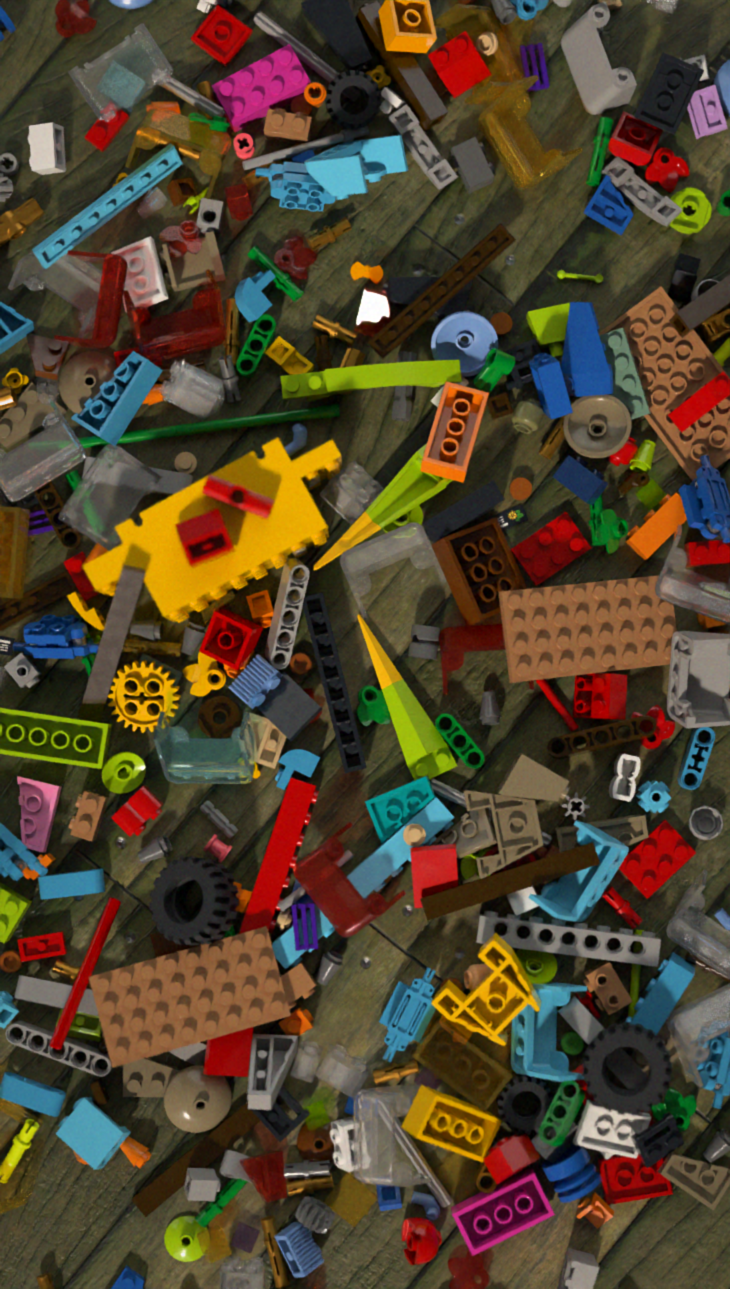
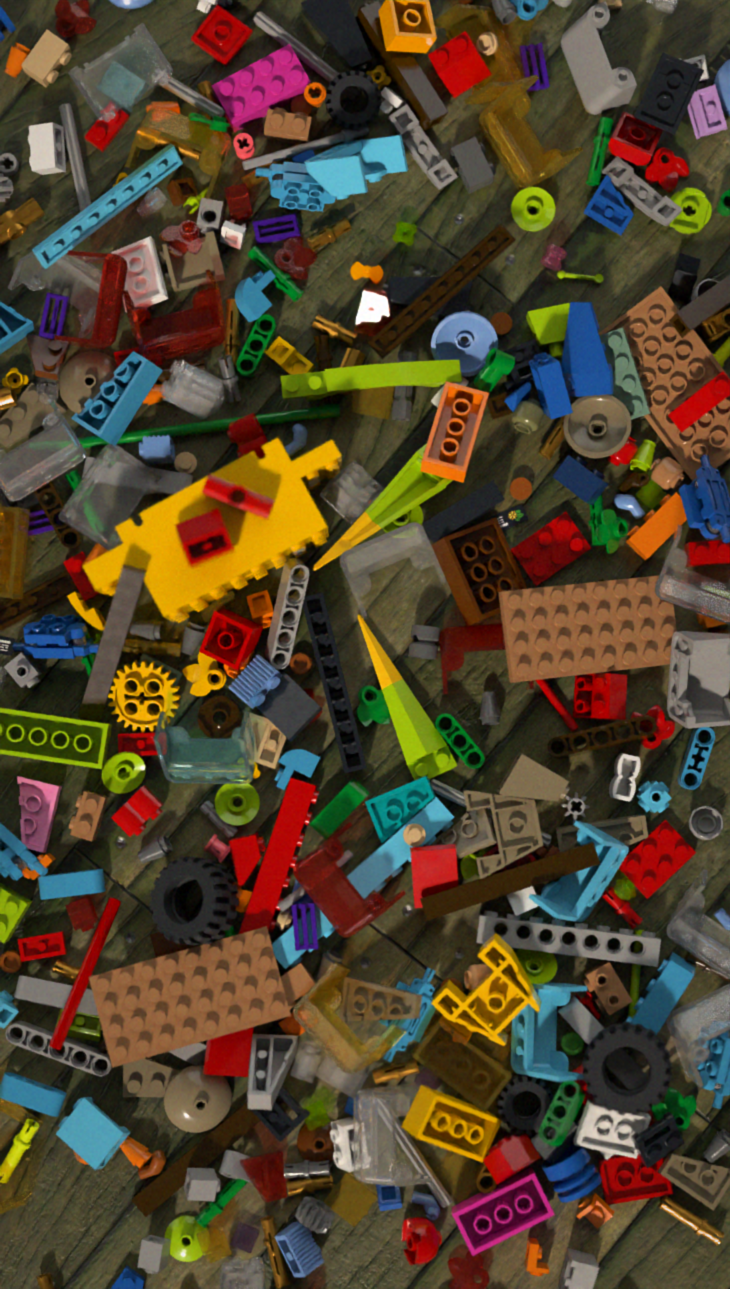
(16, 57): none -> orange cone
(47, 58): none -> tan brick
(66, 299): none -> dark purple tile
(75, 156): none -> light grey axle
(82, 914): none -> clear red brick
(99, 1092): dark brown tile -> none
(137, 743): none -> red plate
(154, 1254): none -> light grey brick
(155, 1166): none -> dark orange arm
(157, 449): none -> medium blue brick
(233, 234): none -> white tile
(237, 815): none -> lime dish
(246, 854): none -> red slope
(248, 436): none -> red brick
(278, 237): none -> dark purple tile
(318, 1018): none -> clear yellow windscreen
(339, 808): none -> green beam
(373, 401): none -> clear yellow piece
(375, 1001): none -> dark tan wing
(404, 227): none -> clear neon green plate
(518, 395): none -> blue slope
(534, 1253): none -> orange bracket
(537, 199): none -> lime dish
(553, 257): none -> clear pink wheel
(625, 889): none -> clear neon green plate
(628, 503): none -> medium blue arm
(667, 473): none -> medium nougat head
(699, 1225): none -> pearl gold pin

